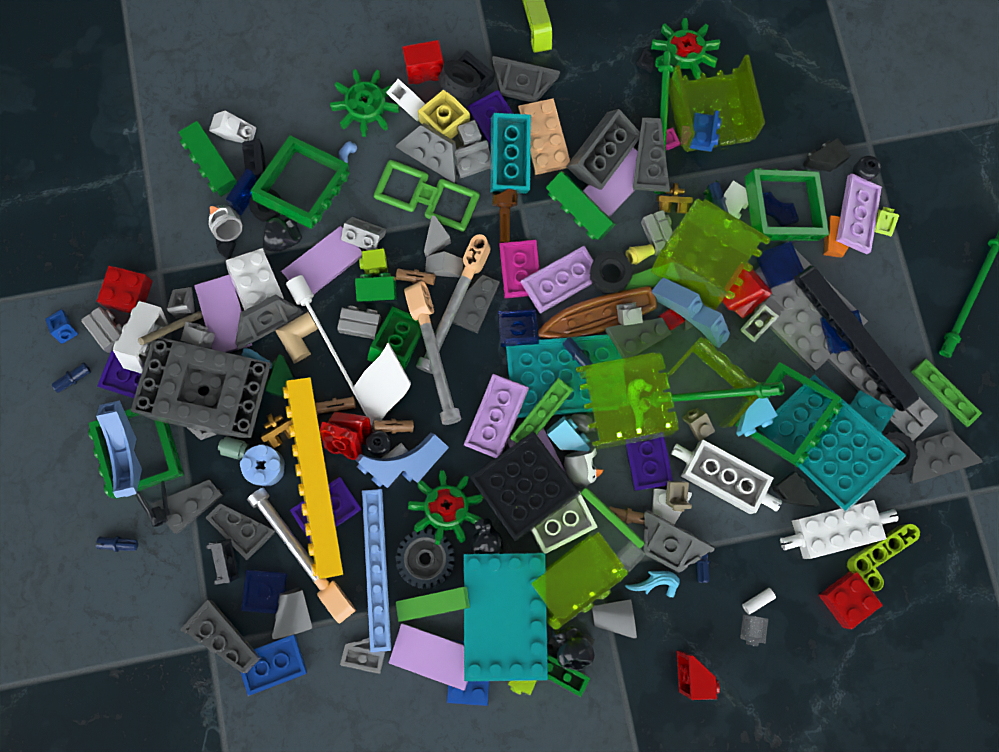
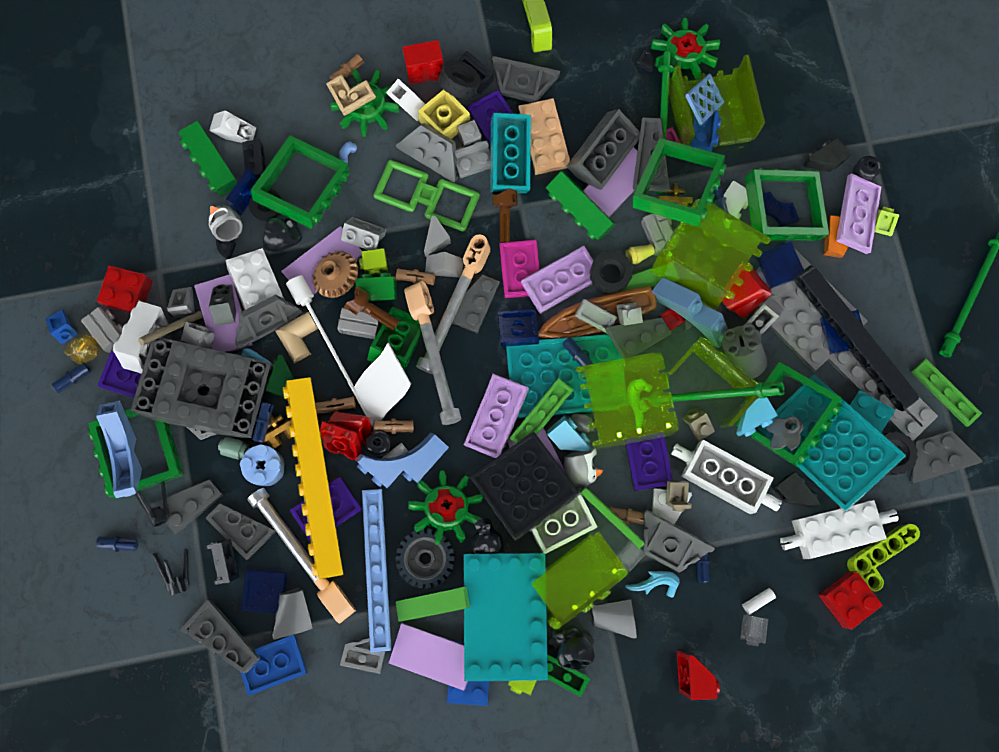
(82, 349): none -> clear yellow piece
(173, 585): none -> black plant
(222, 305): none -> pearl dark grey slope
(263, 422): none -> dark blue axle
(335, 274): none -> medium nougat gear
(347, 69): none -> medium nougat pin
(347, 98): none -> tan brick
(361, 303): none -> reddish brown piece
(595, 315): none -> light grey tile
(669, 209): none -> green window
(696, 107): none -> medium blue window
(745, 349): none -> dark grey cylinder
(783, 433): none -> dark grey plate

